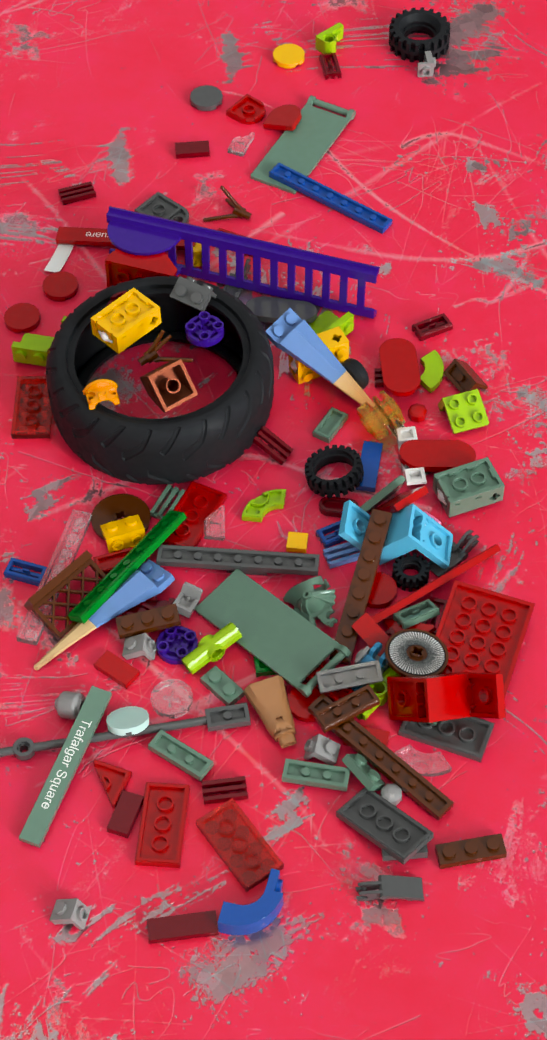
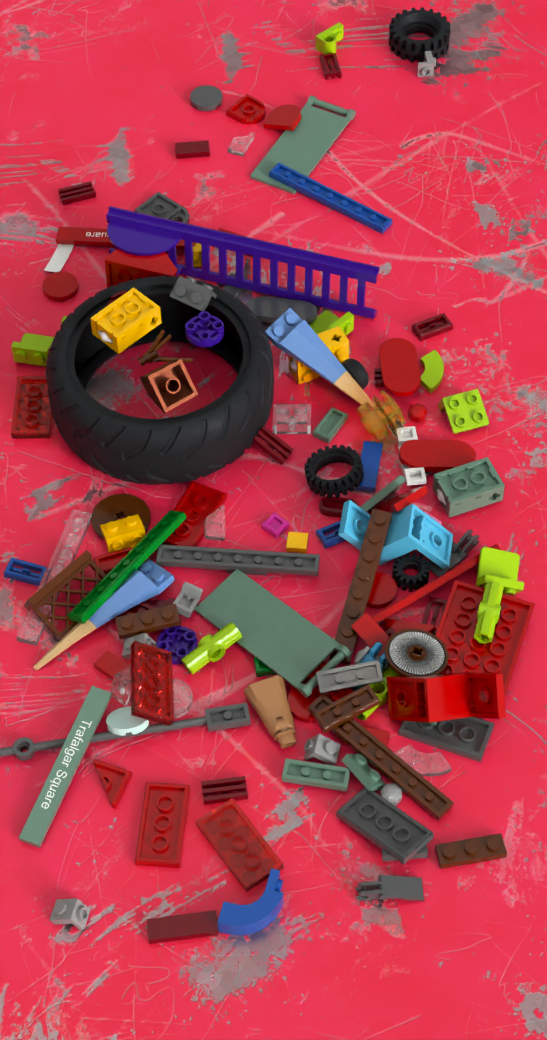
(22, 317): red tile -> none
(69, 704): light grey head -> none
(99, 391): light orange piece -> none
(122, 686): none -> clear bracket
(125, 814): dark red tile -> none
(151, 683): none -> clear red plate
(168, 490): sand green tile -> none
(180, 755): sand green plate -> none
(222, 686): sand green plate -> none
(237, 212): reddish brown plant -> none
(260, 506): lime tile -> none
(275, 525): none -> dark pink tile
(288, 56): yellow tile -> none
(292, 418): none -> clear brick
(313, 602): sand green helmet -> none
(343, 551): medium blue tile -> none
(416, 614): sand green tile -> none
(463, 376): reddish brown panel -> none
(488, 612): none -> lime piece
(499, 567): none -> lime bracket

